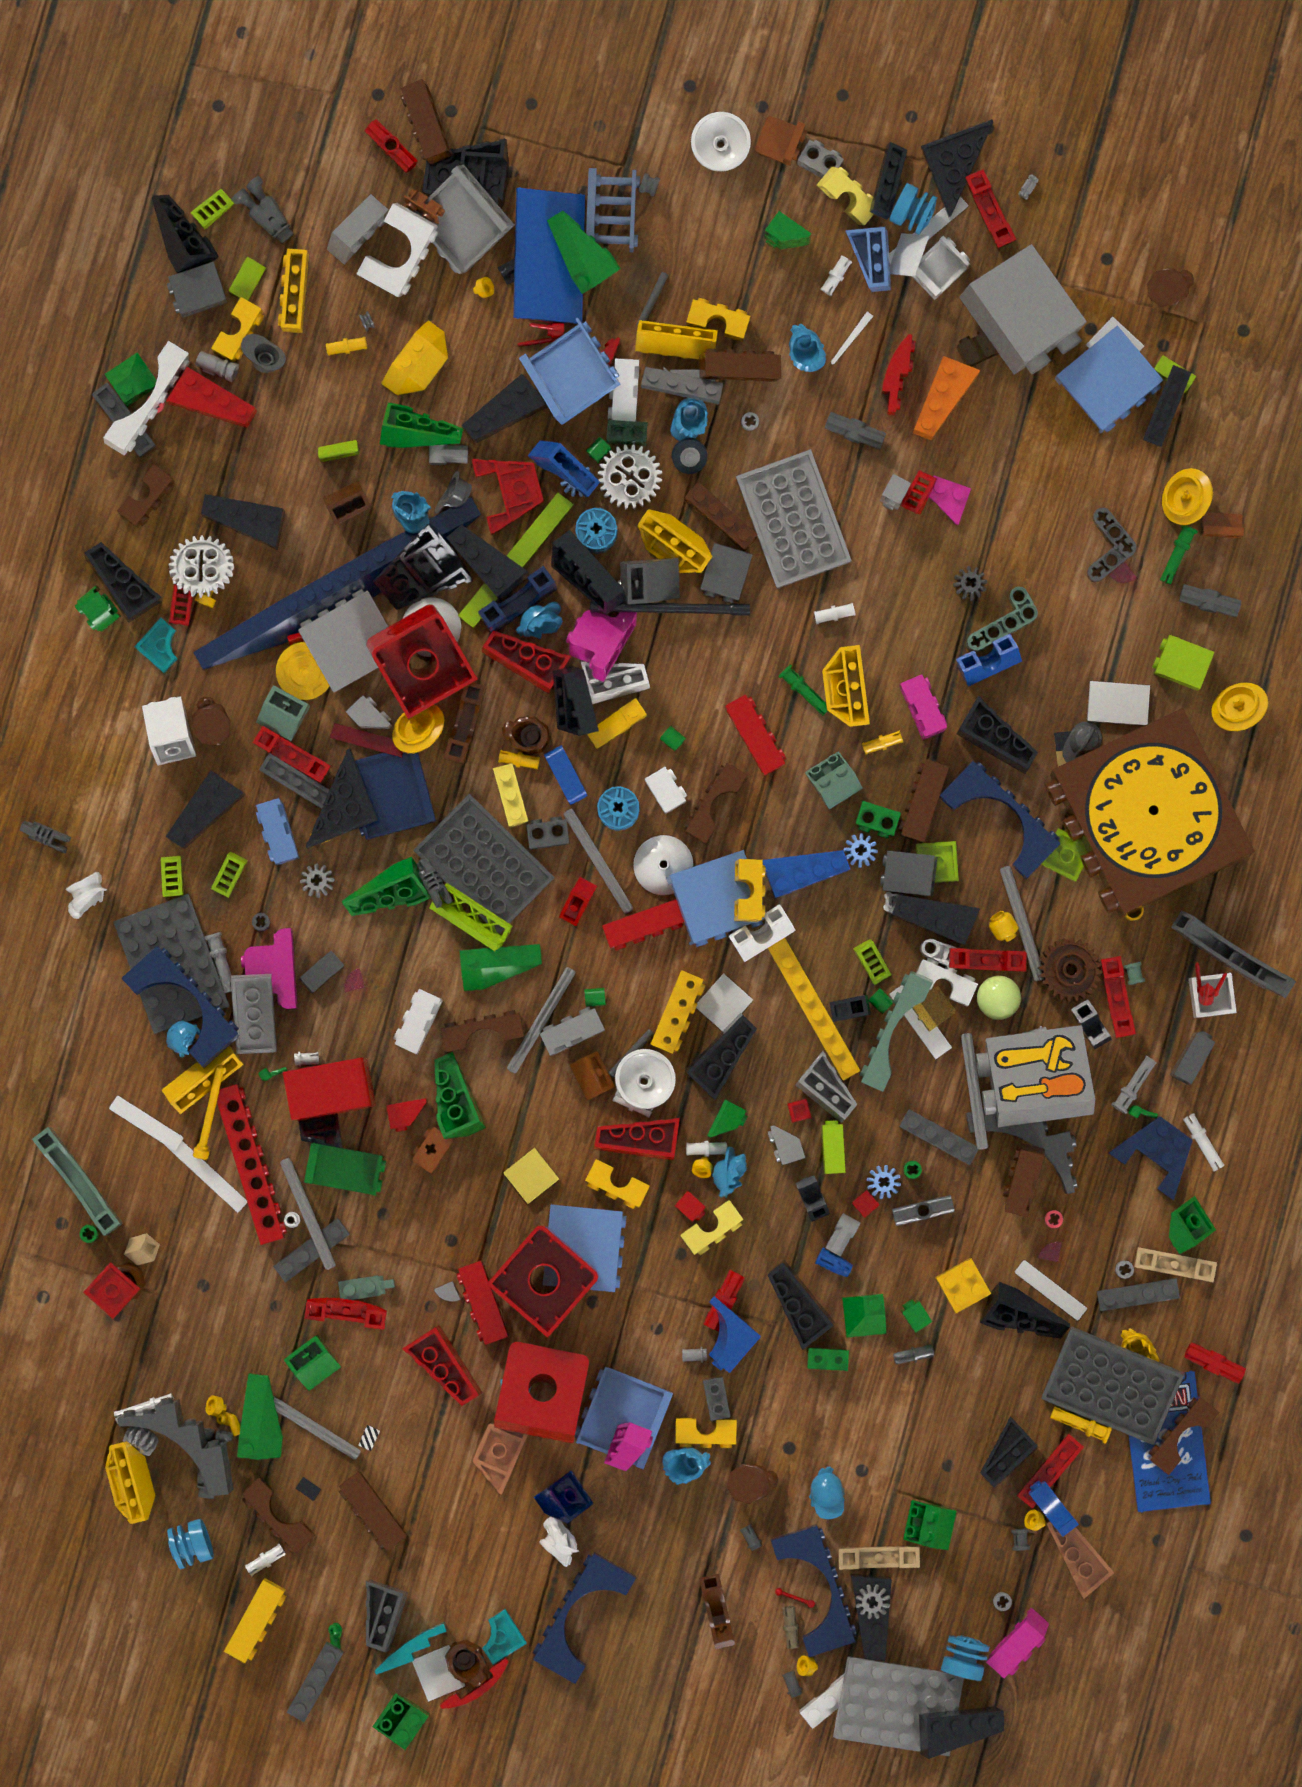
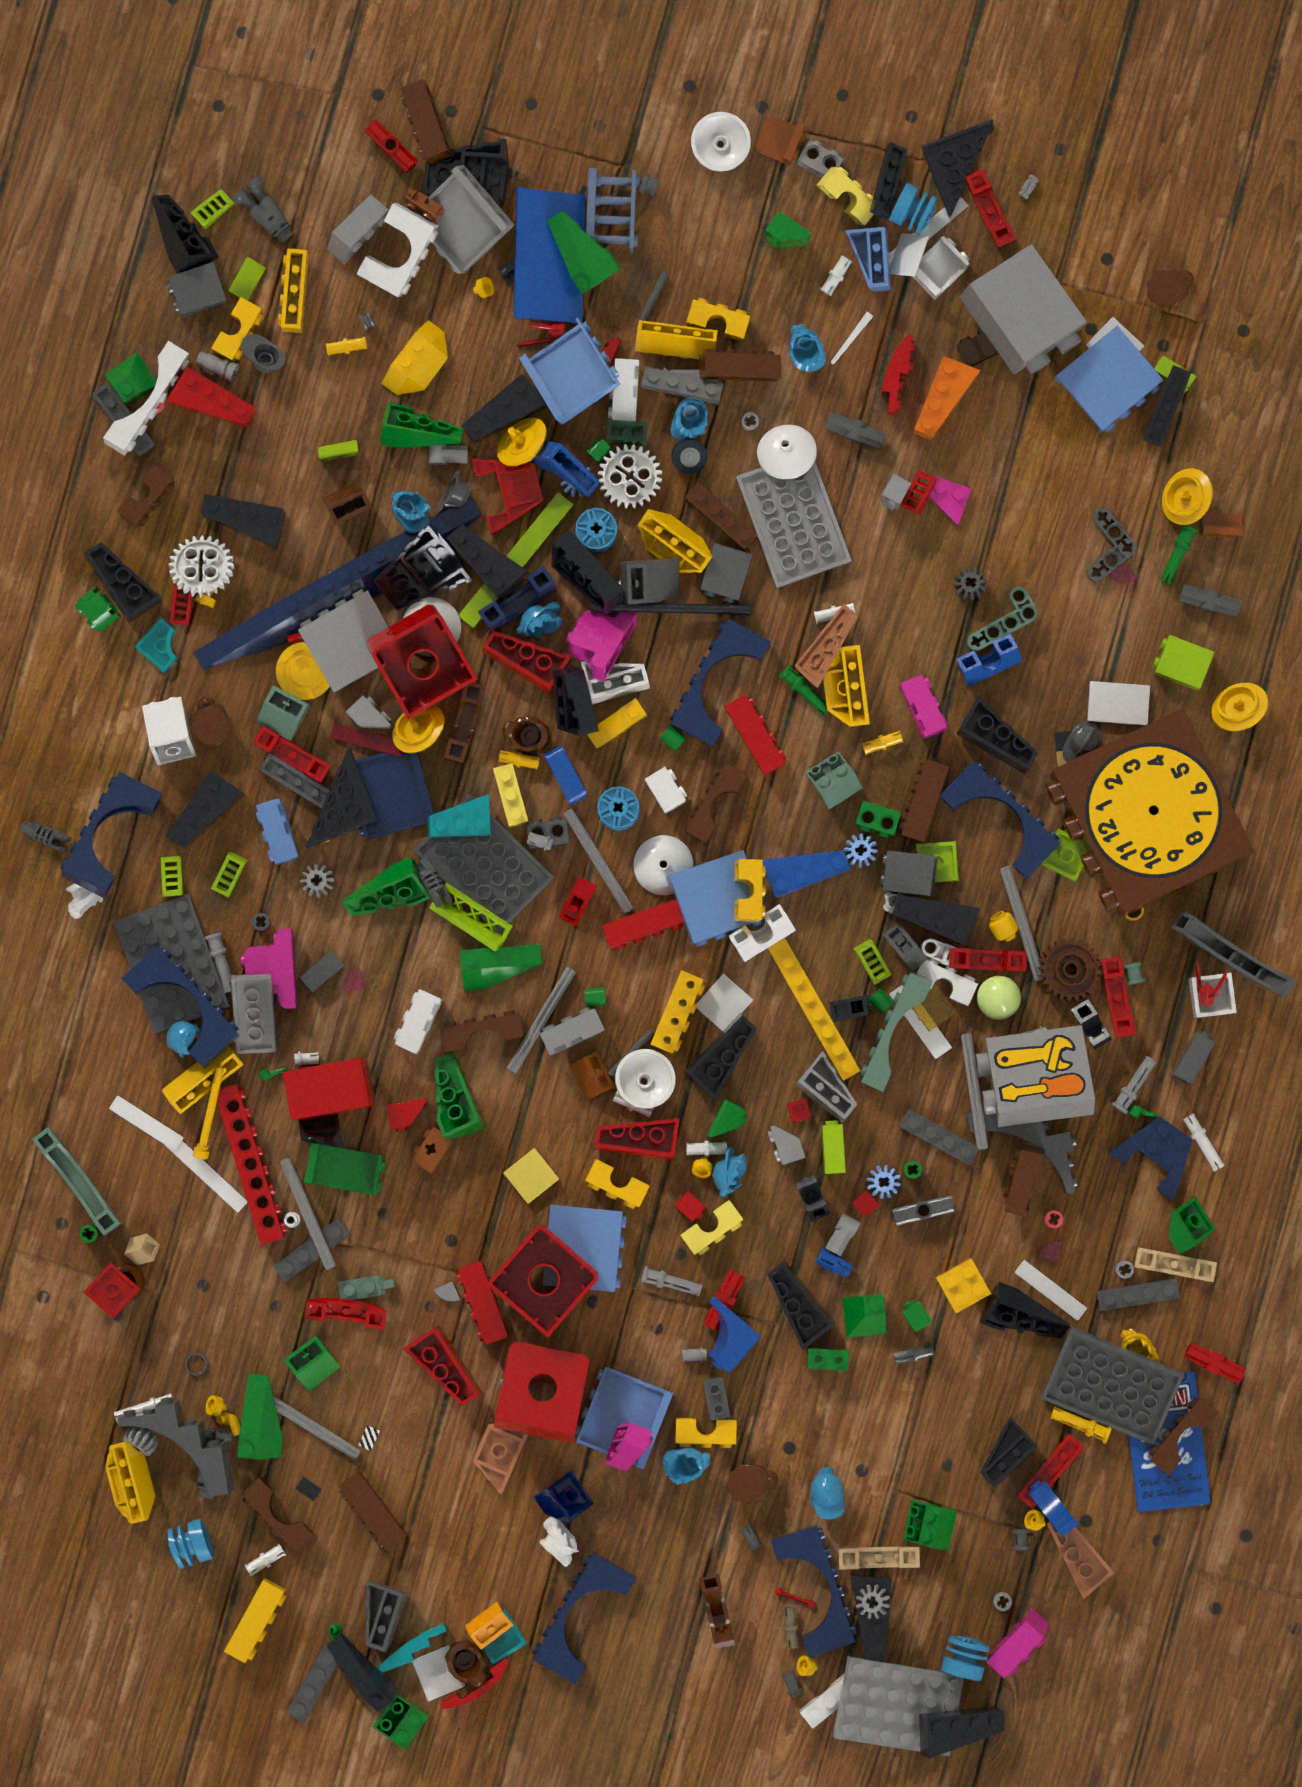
(123, 796): none -> dark blue arch
(186, 1364): none -> dark grey piece
(365, 1680): none -> black wedge
(462, 820): none -> teal wedge
(488, 1625): none -> light orange panel
(522, 442): none -> yellow piece
(540, 841): none -> light grey pin
(662, 1279): none -> light grey pin
(732, 642): none -> dark blue arch
(786, 461): none -> white dish
(825, 647): none -> nougat wing
(905, 946): none -> dark grey brick

